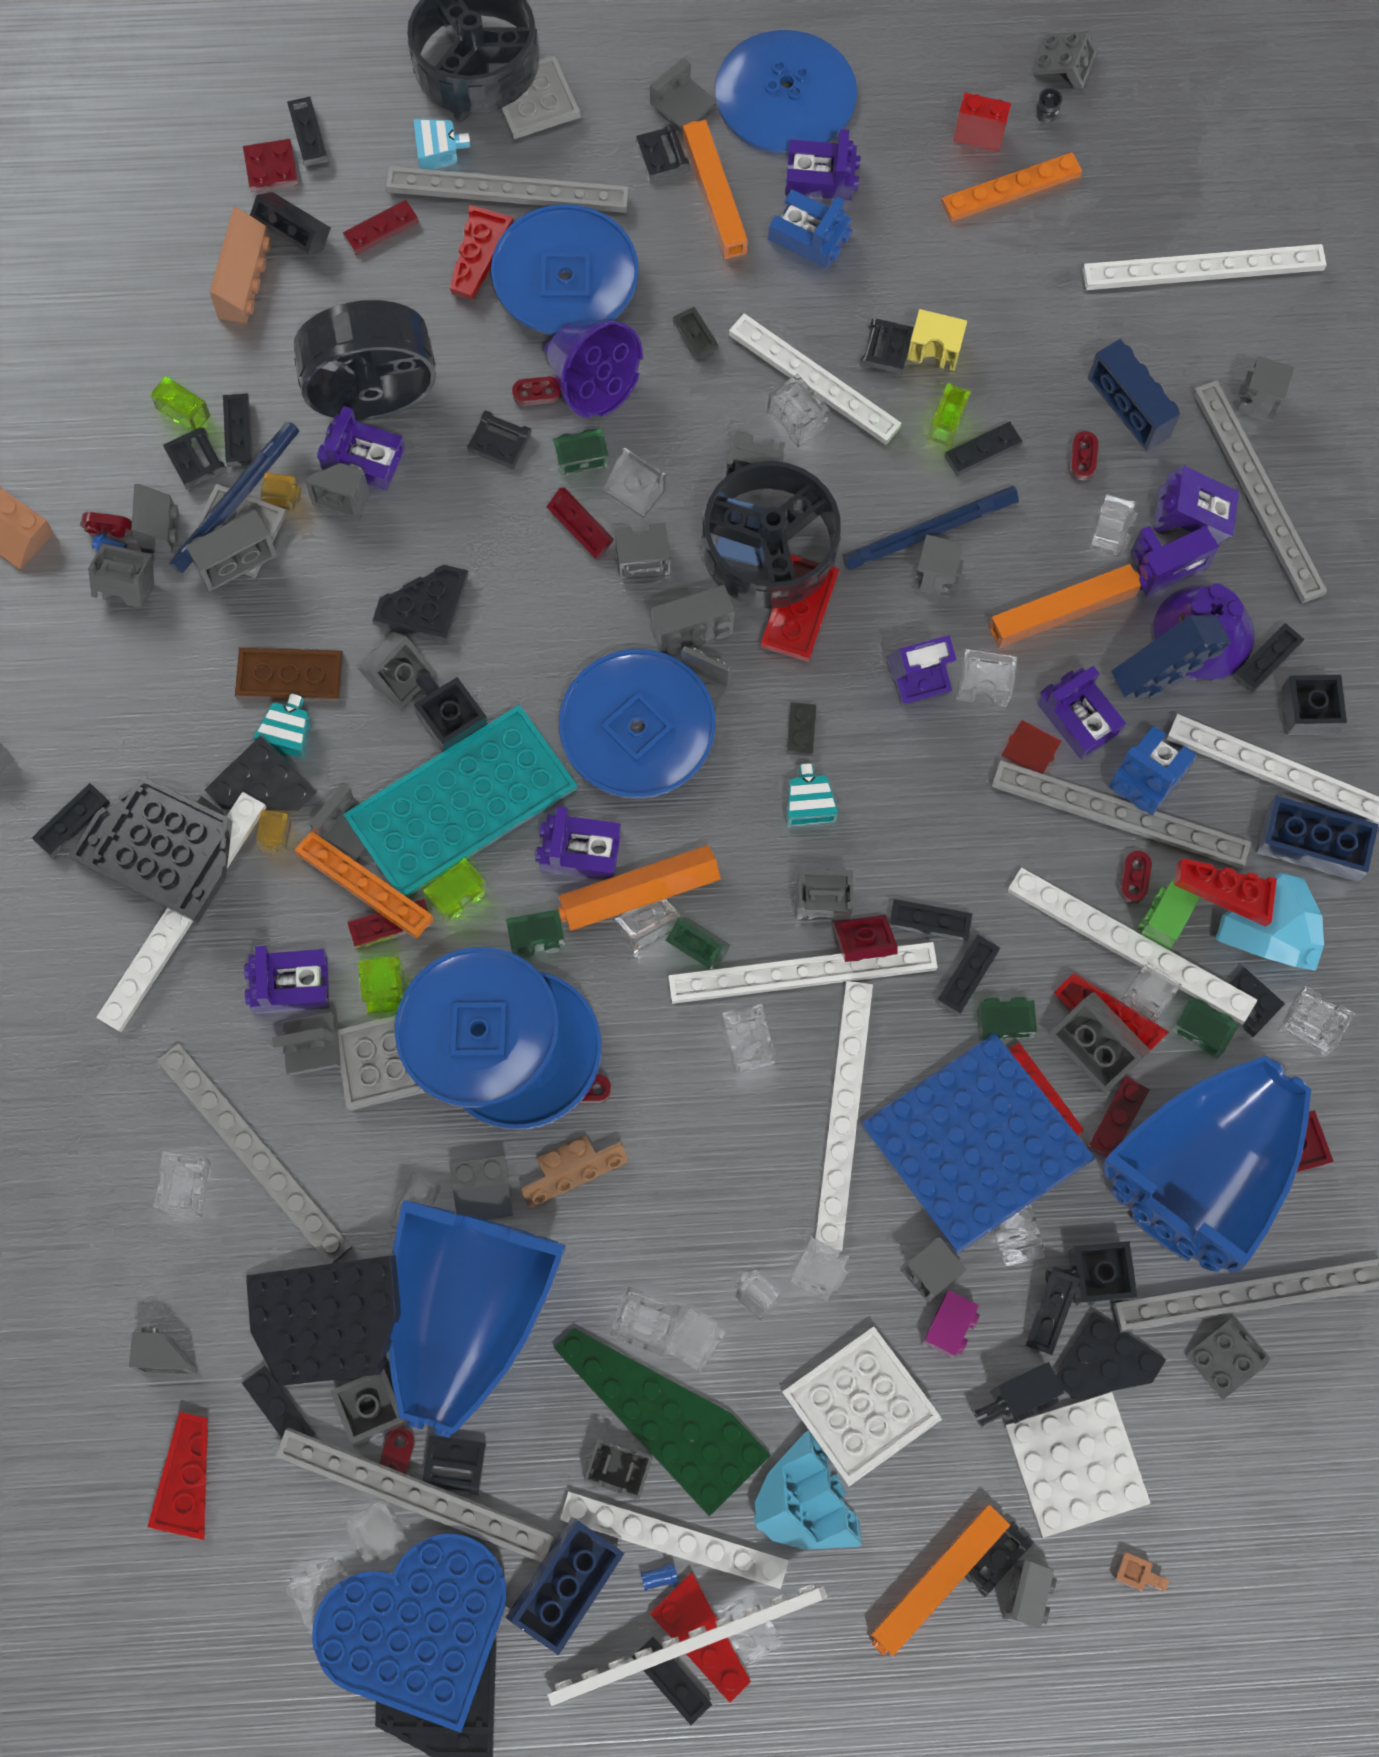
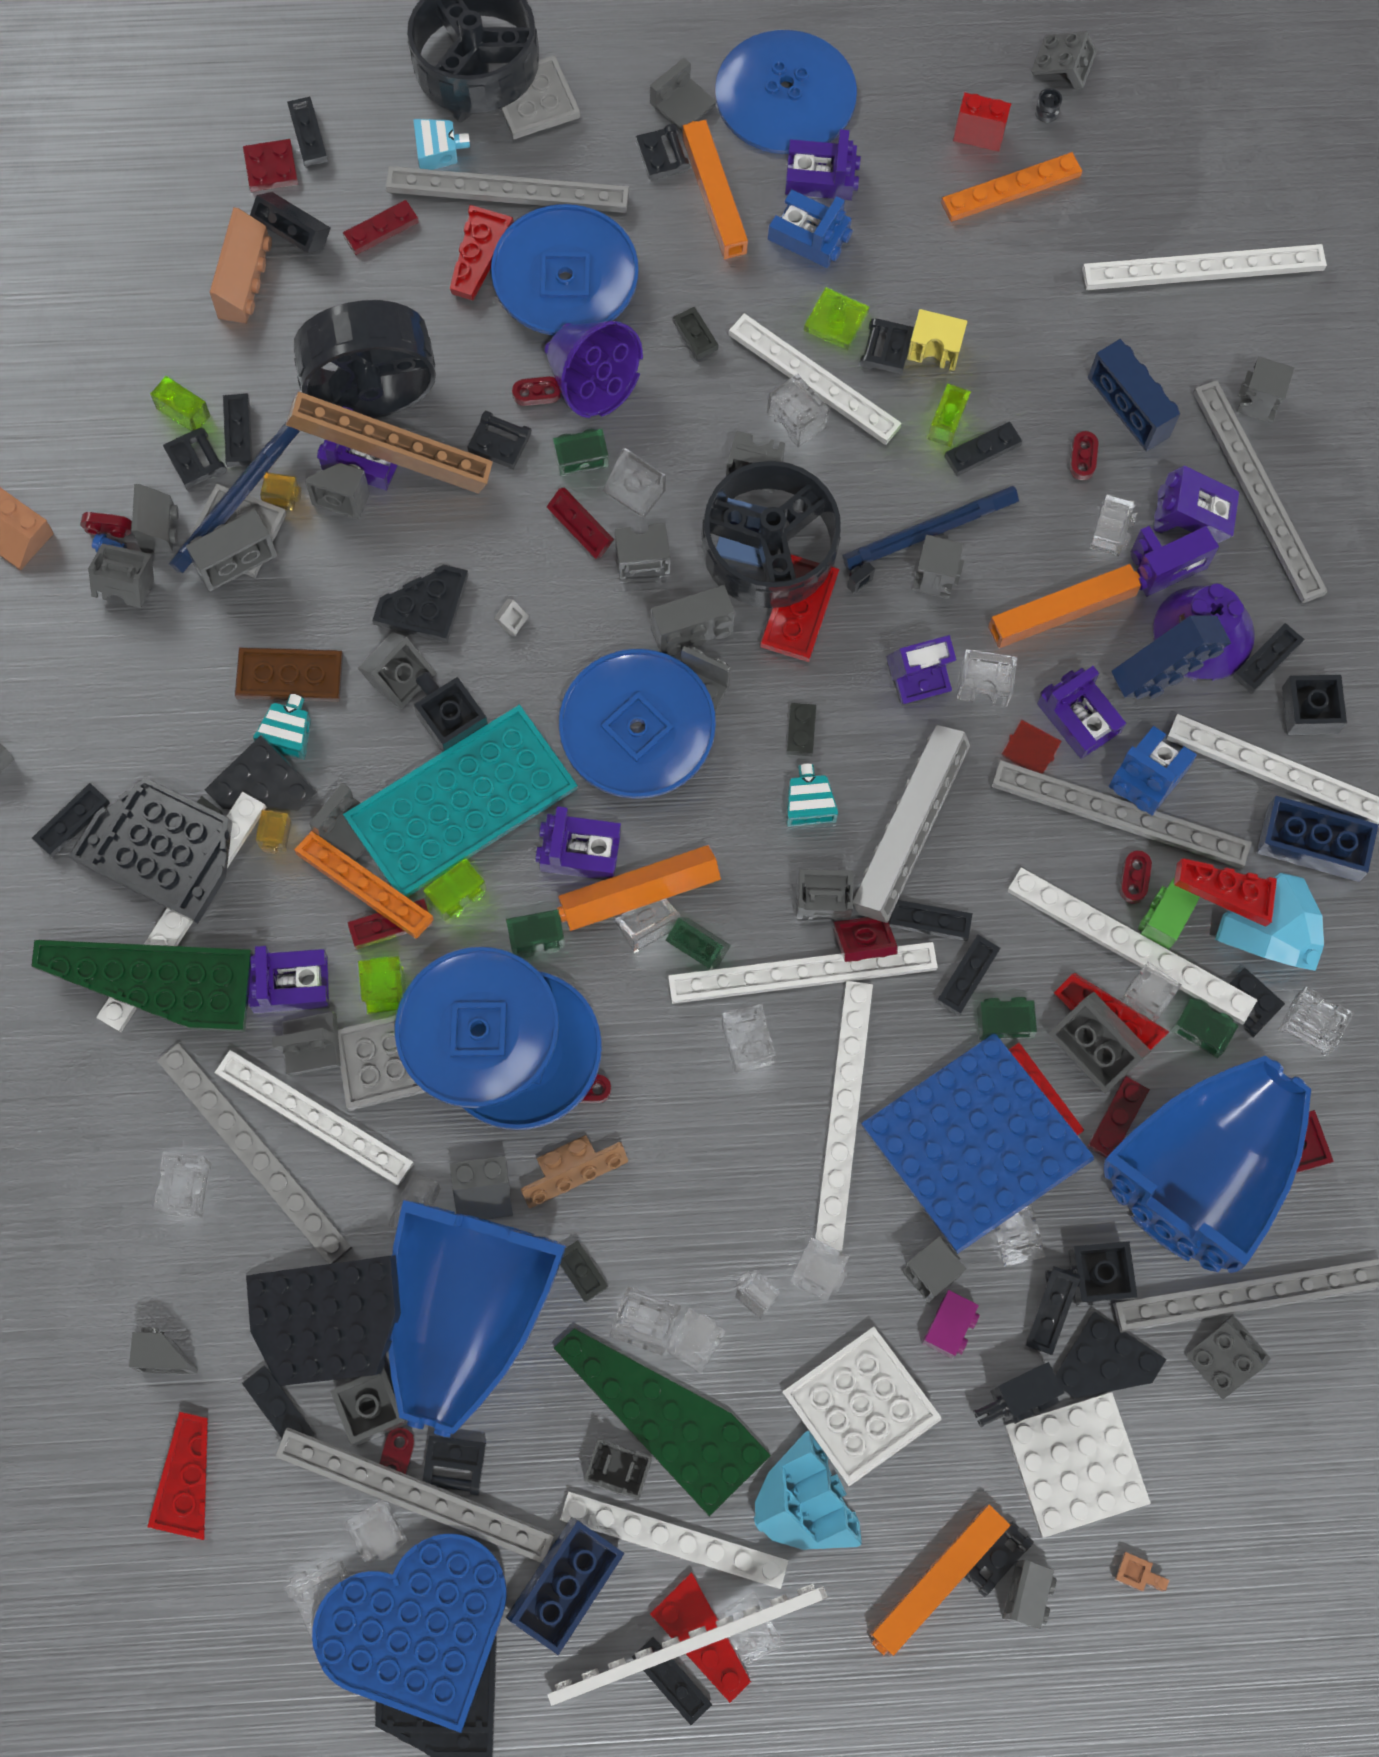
(178, 983): none -> dark green wing
(314, 1118): none -> white plate
(388, 442): none -> medium nougat brick
(511, 617): none -> light grey plate
(582, 1272): none -> pearl dark grey plate
(659, 1577): blue pin -> none
(836, 318): none -> clear neon green tile
(860, 577): none -> black plate
(911, 823): none -> light grey brick

